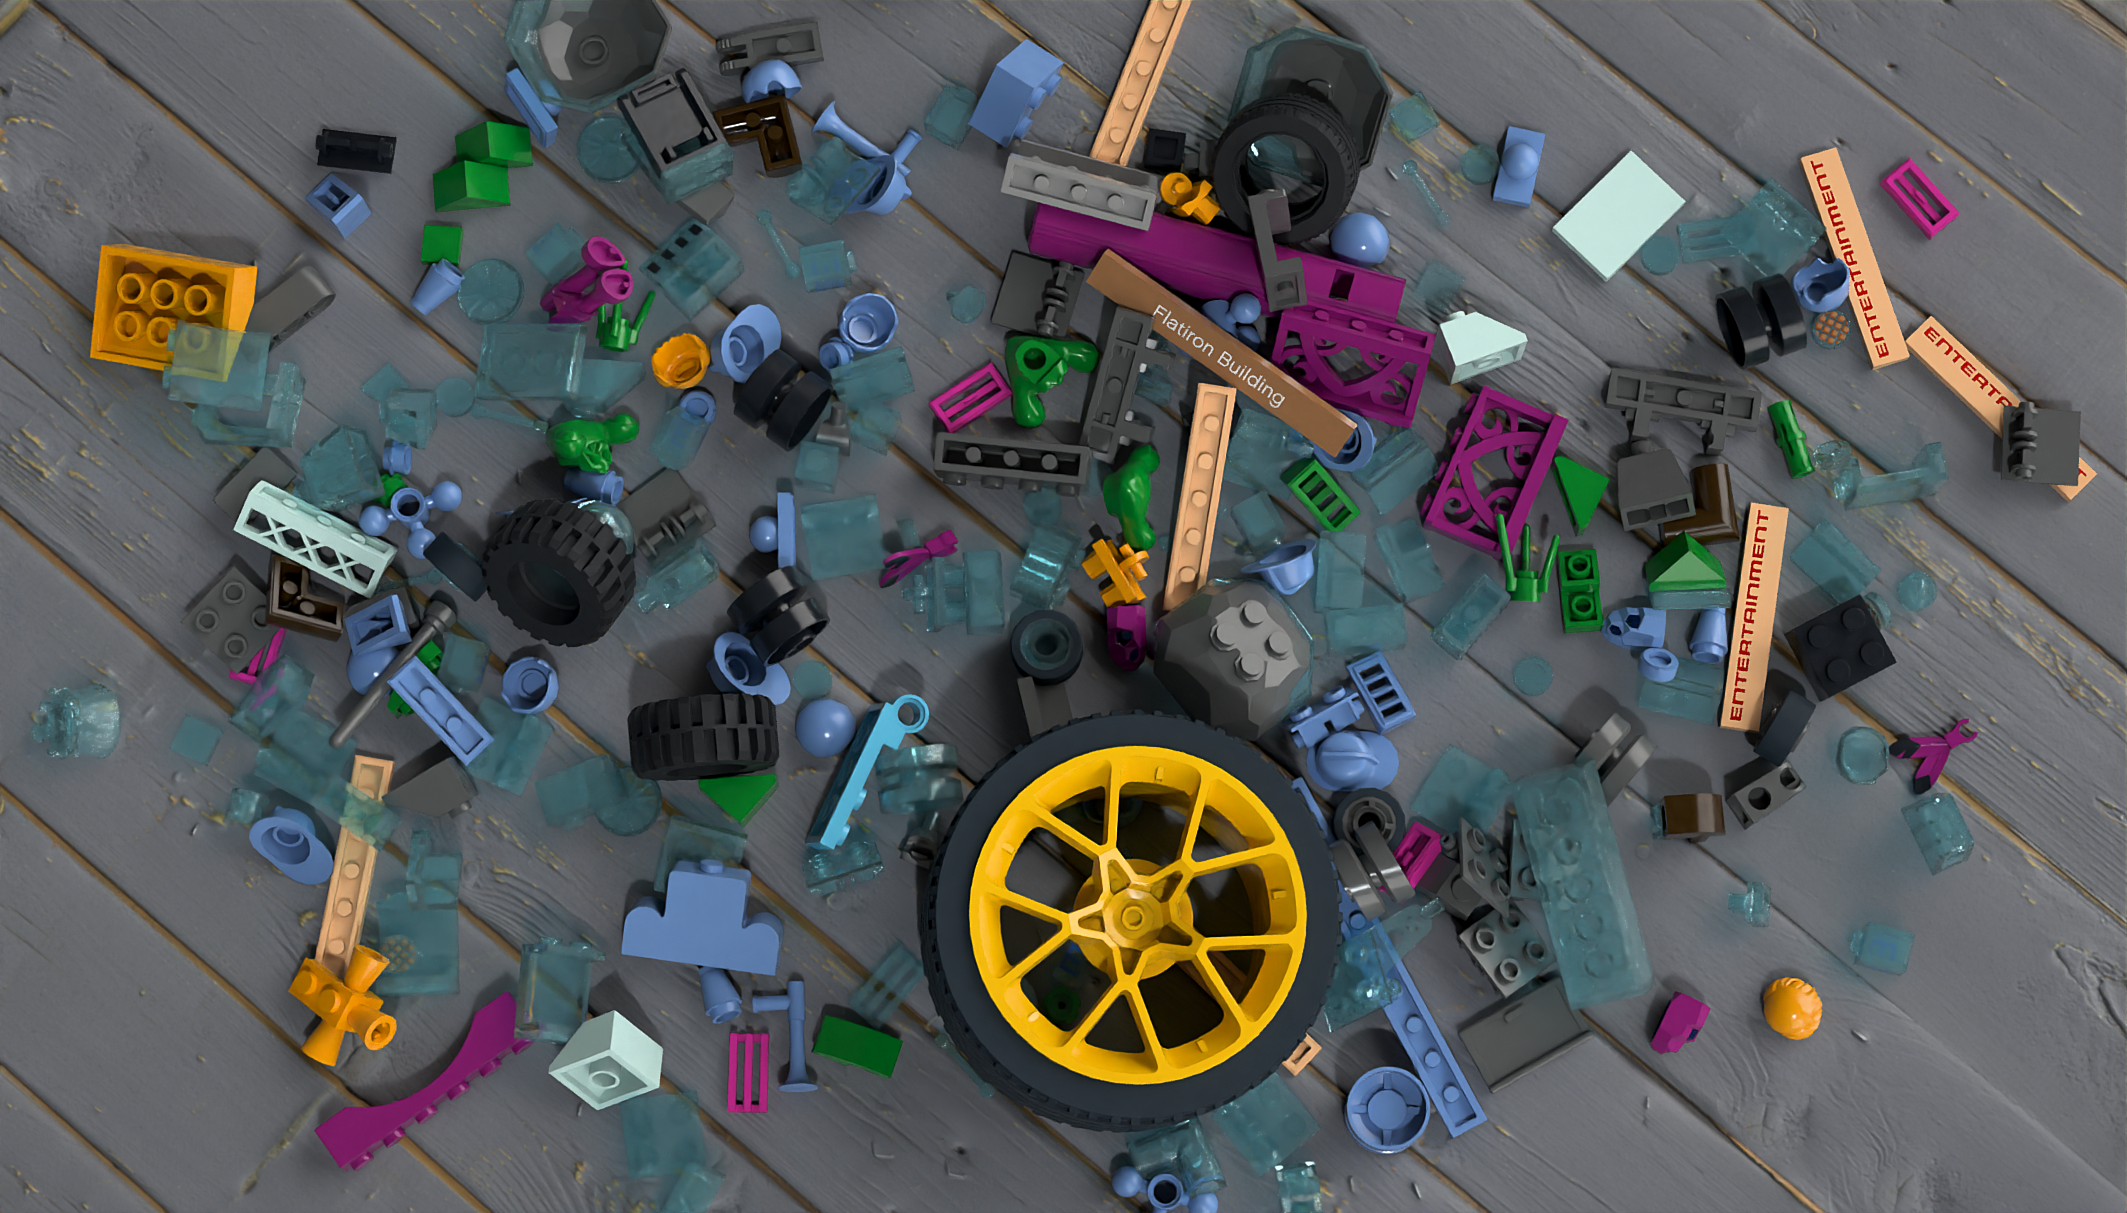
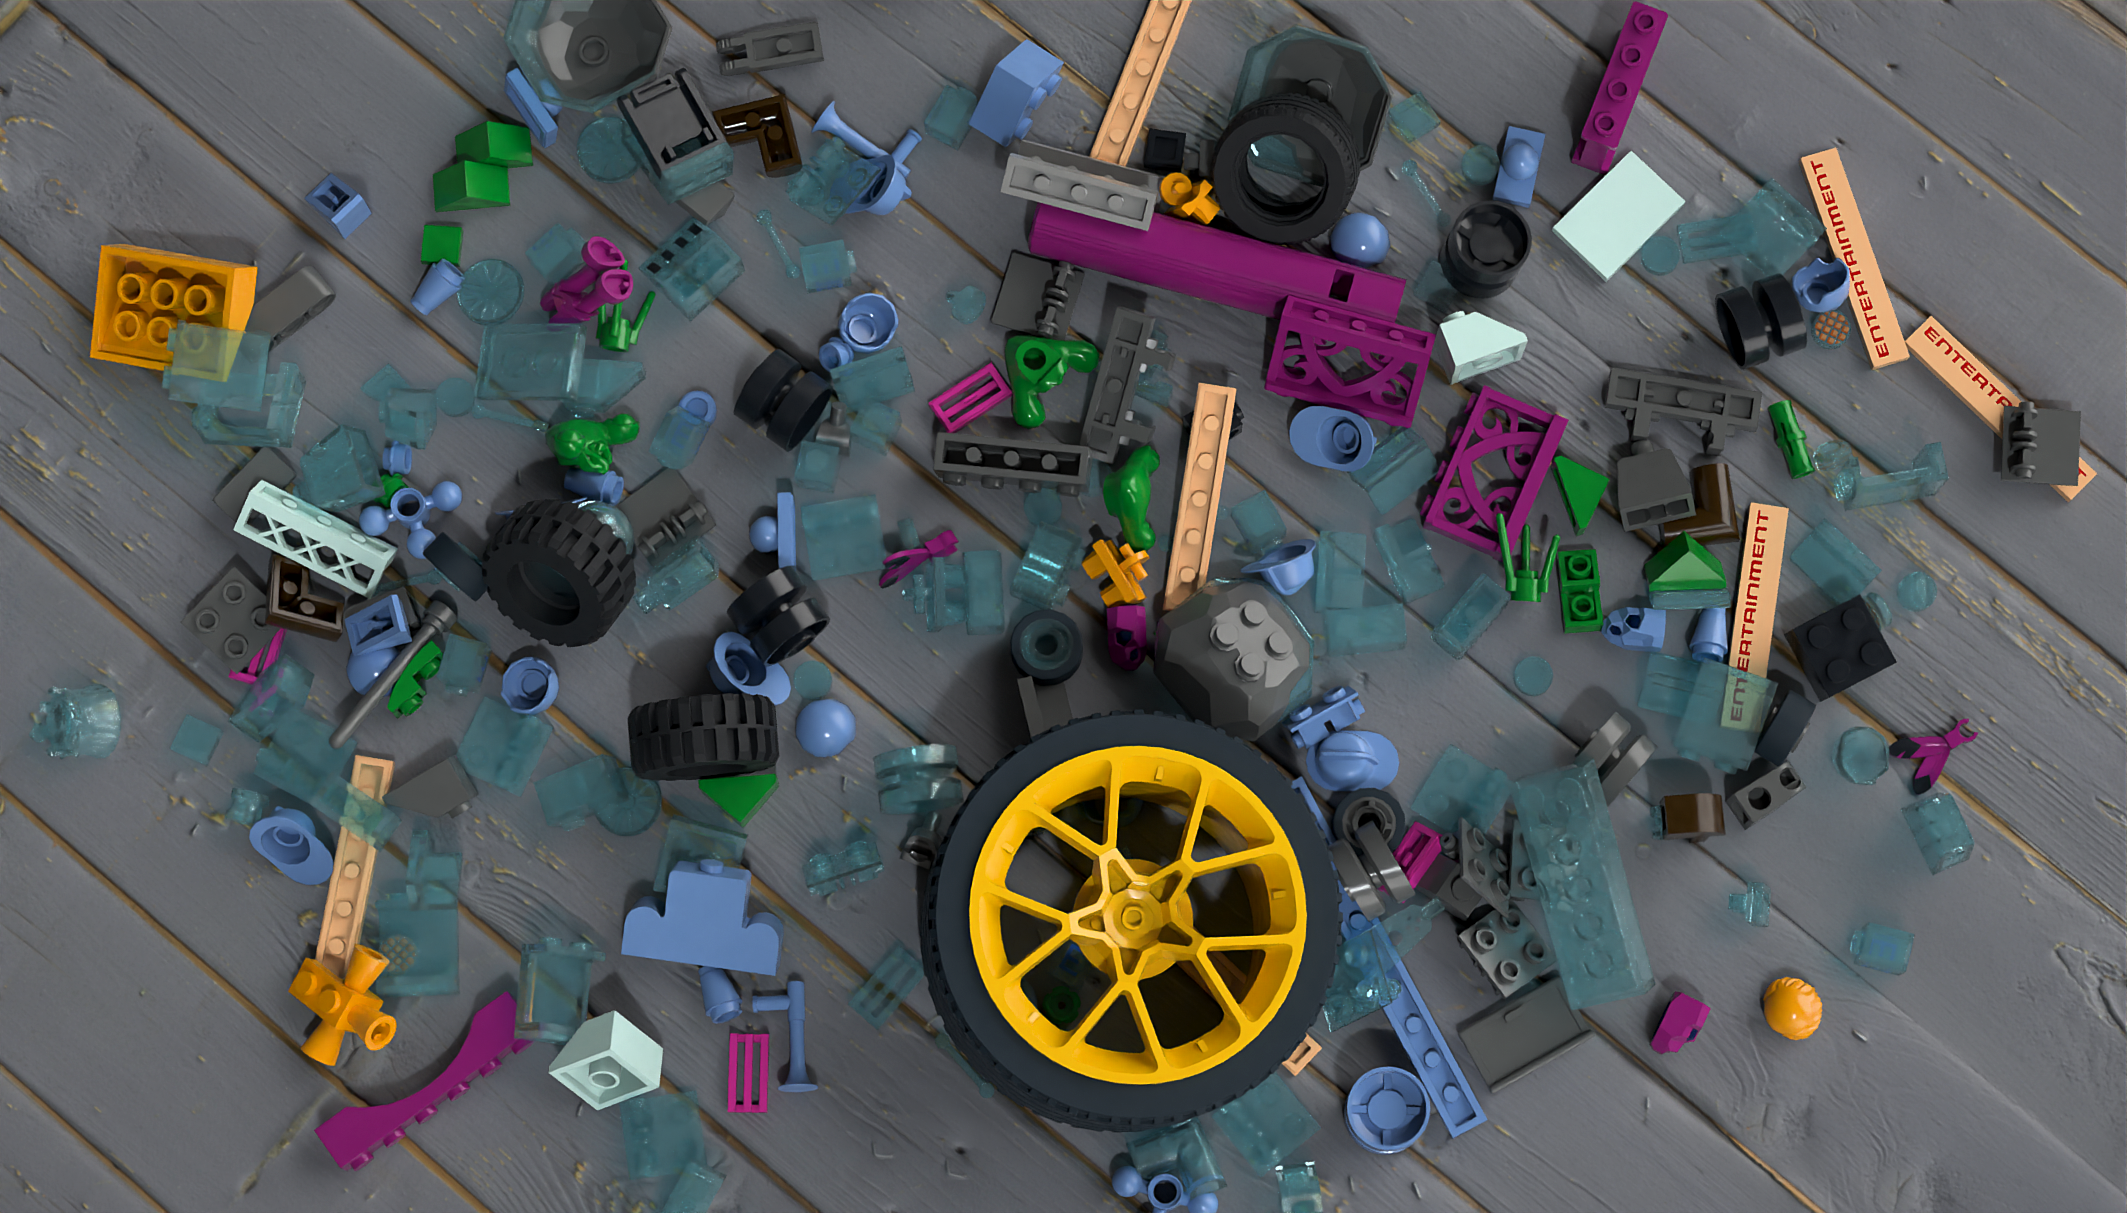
(356, 151): black hinge -> none
(440, 710): medium blue tile -> none
(681, 361): light orange hair -> none
(745, 343): medium blue piece -> none
(769, 78): medium blue hair -> none
(857, 1046): green slope -> none
(877, 728): medium azure hinge -> none
(1223, 353): medium nougat tile -> none
(1243, 309): medium blue piece -> none
(1263, 451): clear light blue hinge -> none
(1284, 278): dark grey panel -> none
(1298, 473): green slope -> none
(1391, 722): medium blue slope -> none
(1486, 249): none -> black wheel
(1619, 88): none -> magenta fence
(1658, 664): medium blue tile -> none
(1724, 715): none -> clear light blue panel
(1909, 208): dark pink tile -> none

